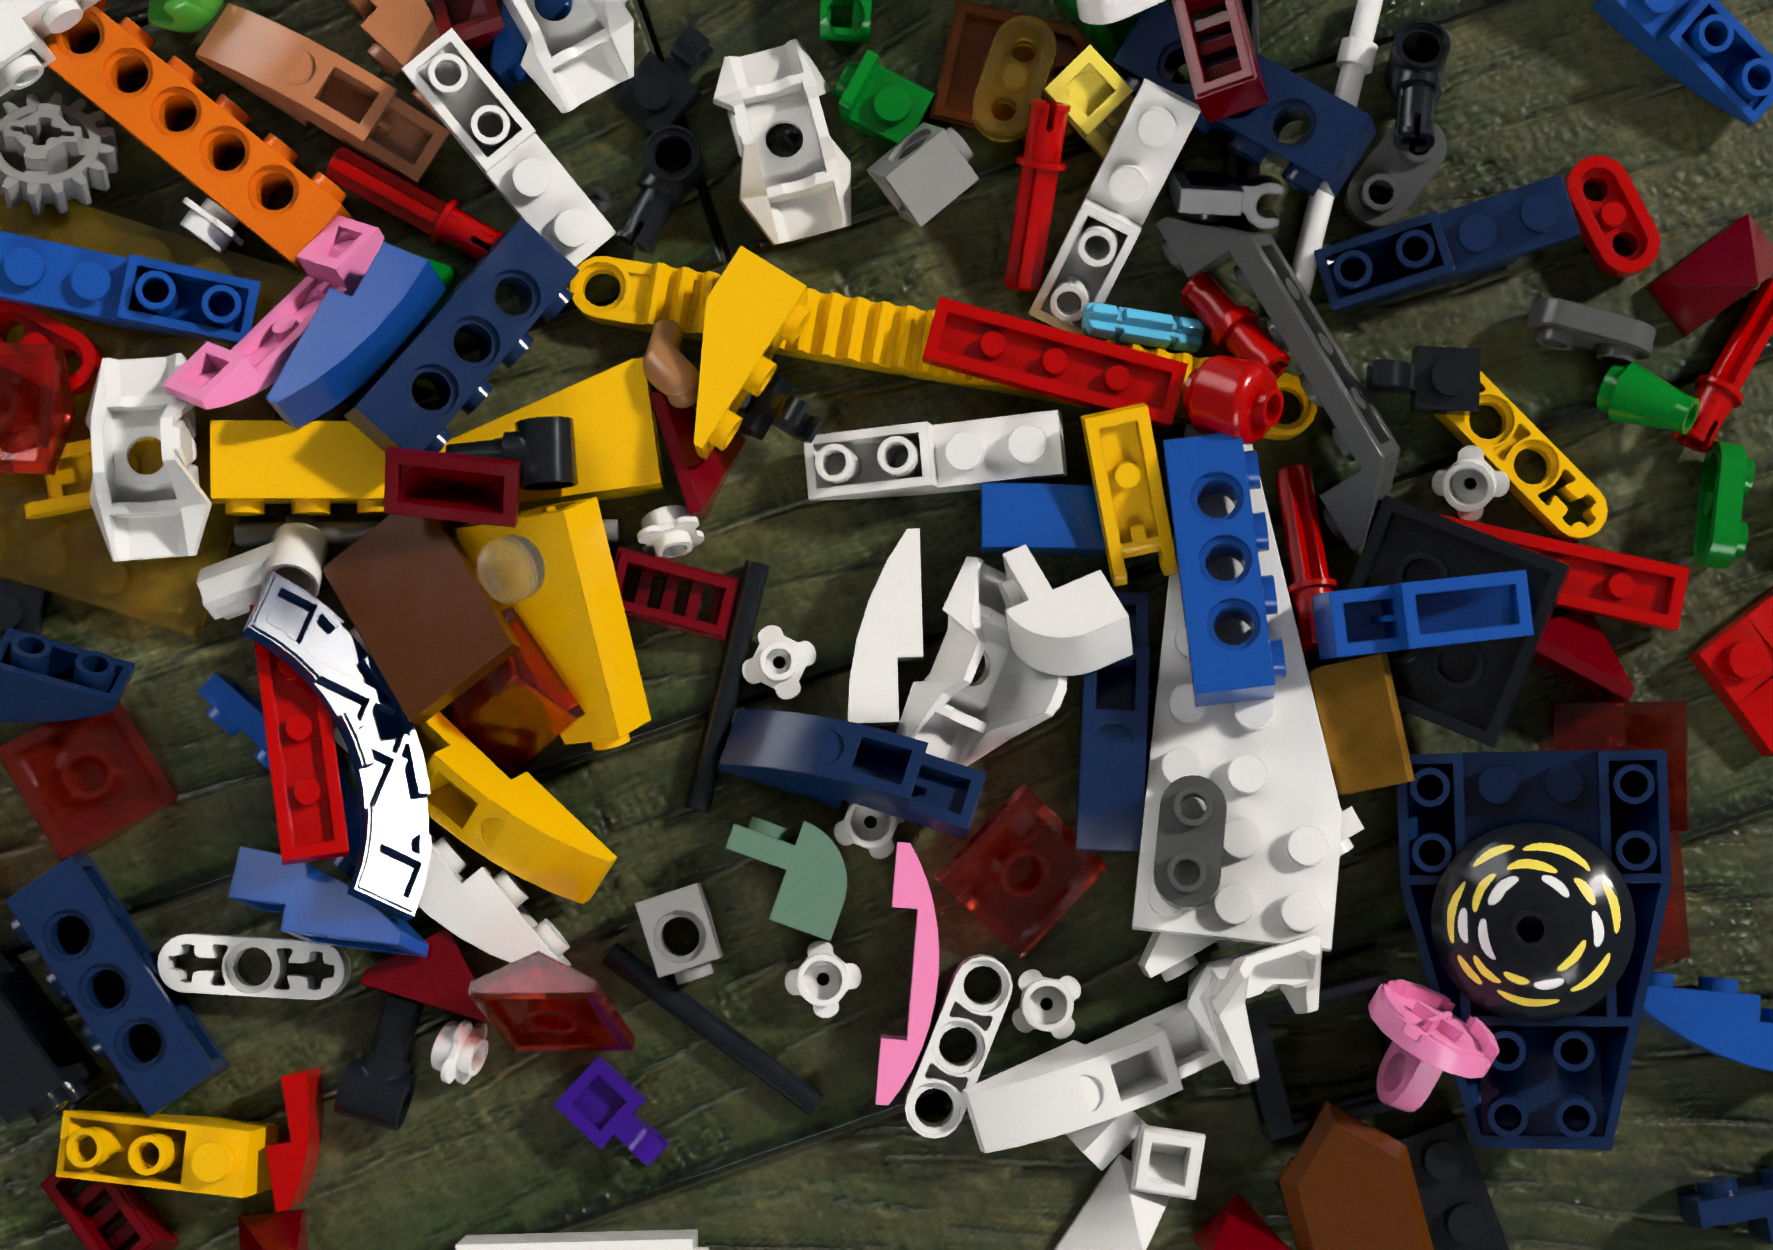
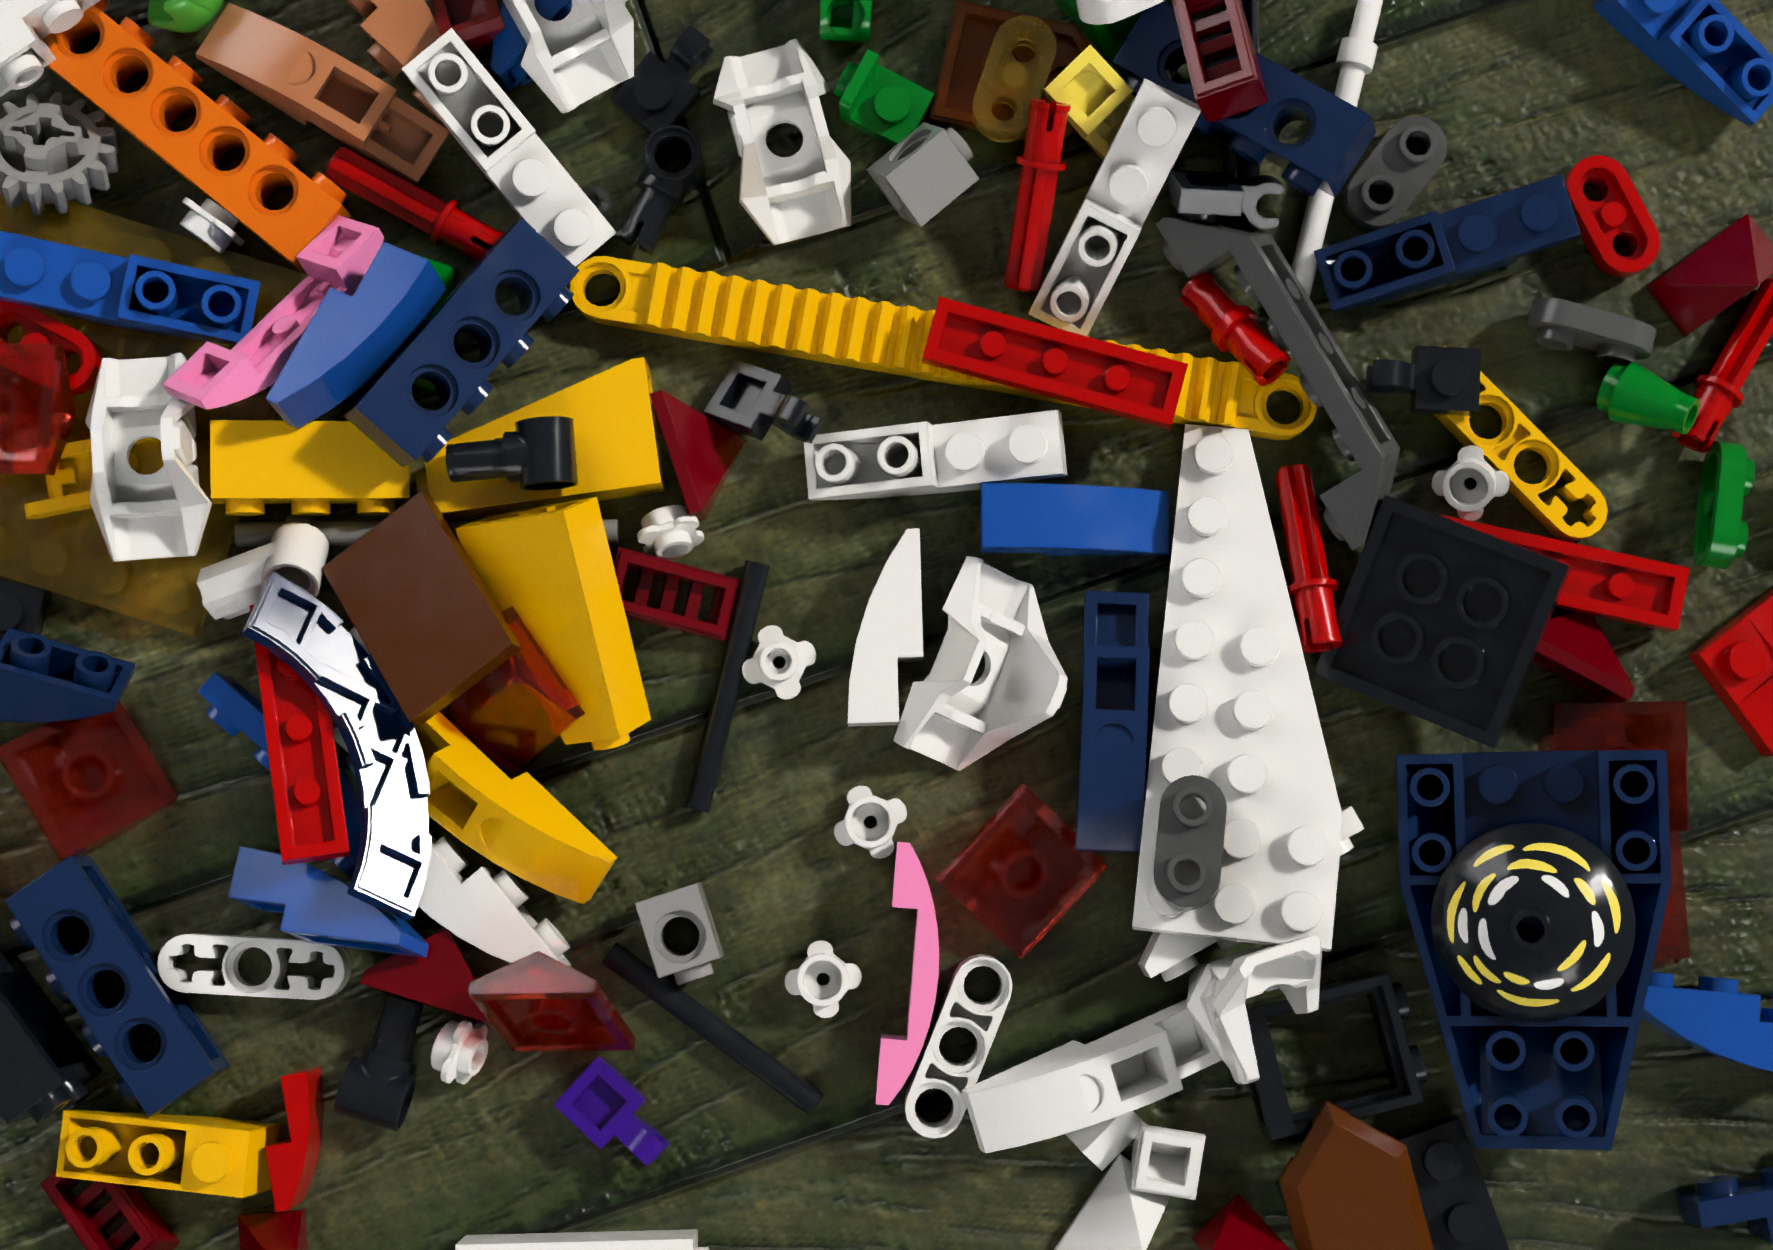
(451, 486): dark red slope -> none
(510, 568): clear tile -> none
(668, 367): medium nougat arm -> none
(743, 327): yellow slope -> none
(814, 874): sand green brick -> none
(852, 763): dark blue slope -> none
(1055, 1020): white plate -> none
(1064, 627): white brick -> none
(1128, 488): yellow hinge -> none
(1142, 327): medium azure axle -> none
(1219, 670): blue brick -> none
(1233, 398): red head -> none
(1361, 724): pearl gold slope -> none
(1416, 84): black pin -> none
(1422, 614): blue slope -> none
(1425, 1043): bright pink tile -> none

